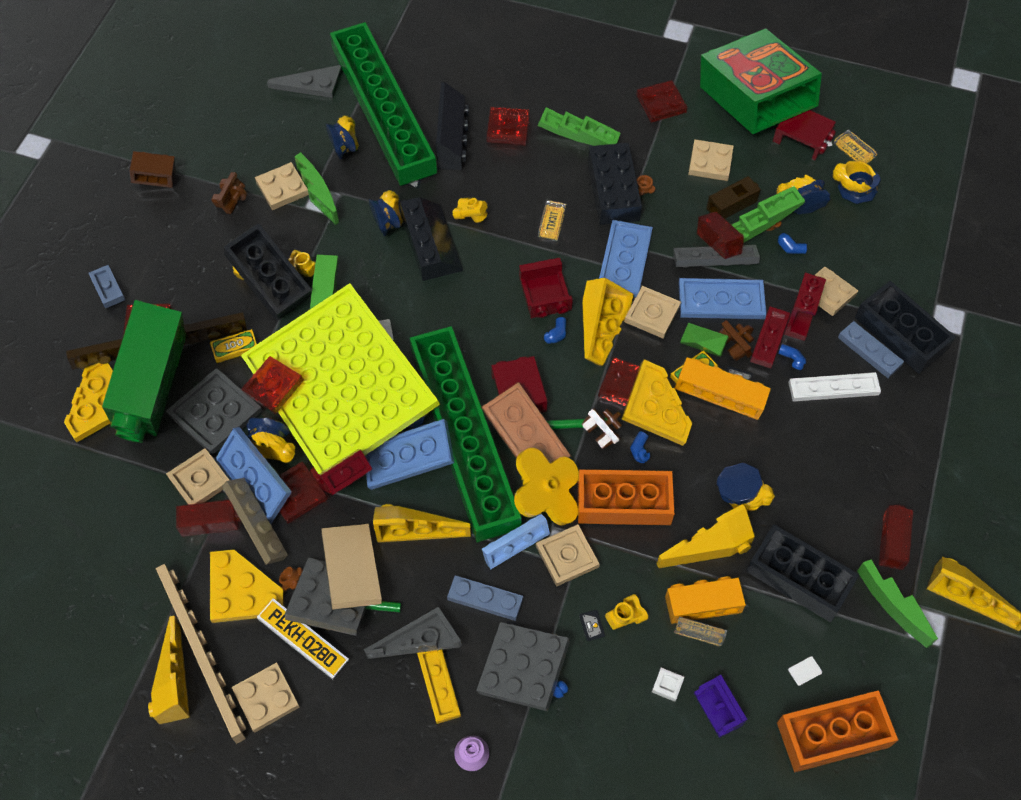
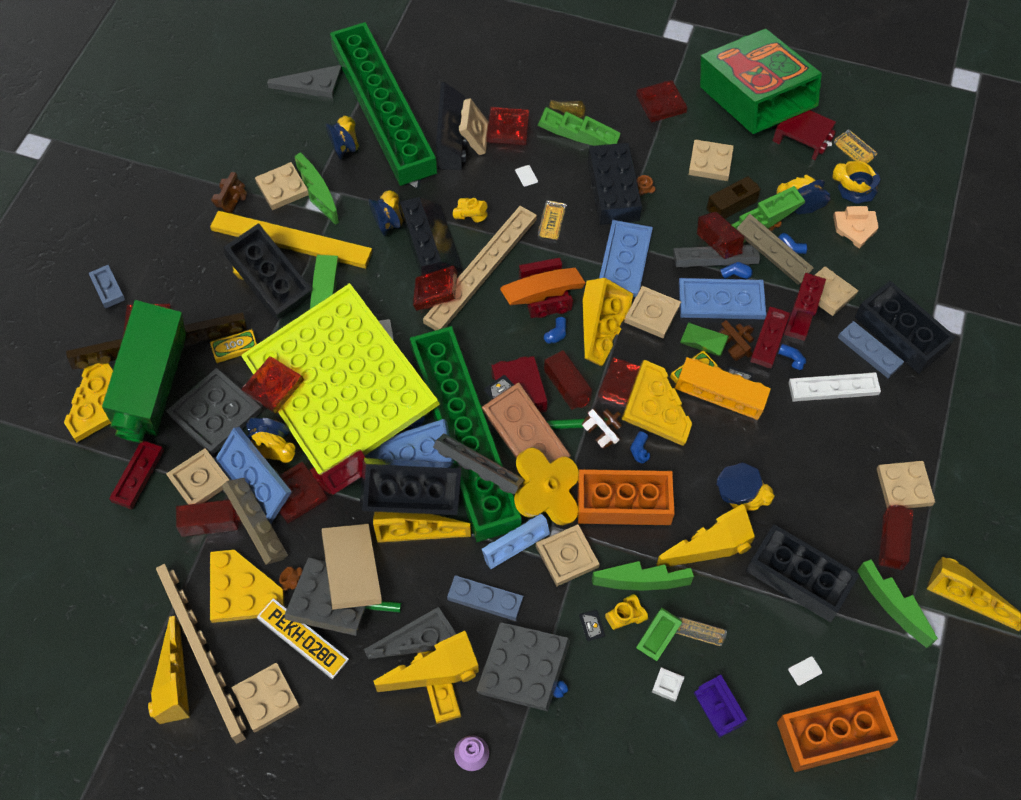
(136, 474): none -> dark red plate
(152, 169): reddish brown brick -> none
(294, 239): none -> yellow tile
(302, 263): yellow plate -> none
(410, 486): none -> black brick
(435, 288): none -> clear red plate
(447, 664): none -> yellow wedge
(474, 126): none -> tan plate
(478, 463): none -> dark grey plate
(481, 267): none -> tan plate
(498, 387): none -> sticker
(526, 175): none -> white sticker
(542, 285): none -> orange slope
(567, 380): none -> clear red brick
(573, 107): none -> clear yellow cone
(634, 578): none -> bright green slope
(659, 634): none -> bright green slope
(705, 599): light orange brick -> none
(738, 269): none -> blue arm
(774, 249): none -> dark tan plate
(856, 224): none -> light nougat plate
(905, 484): none -> tan plate

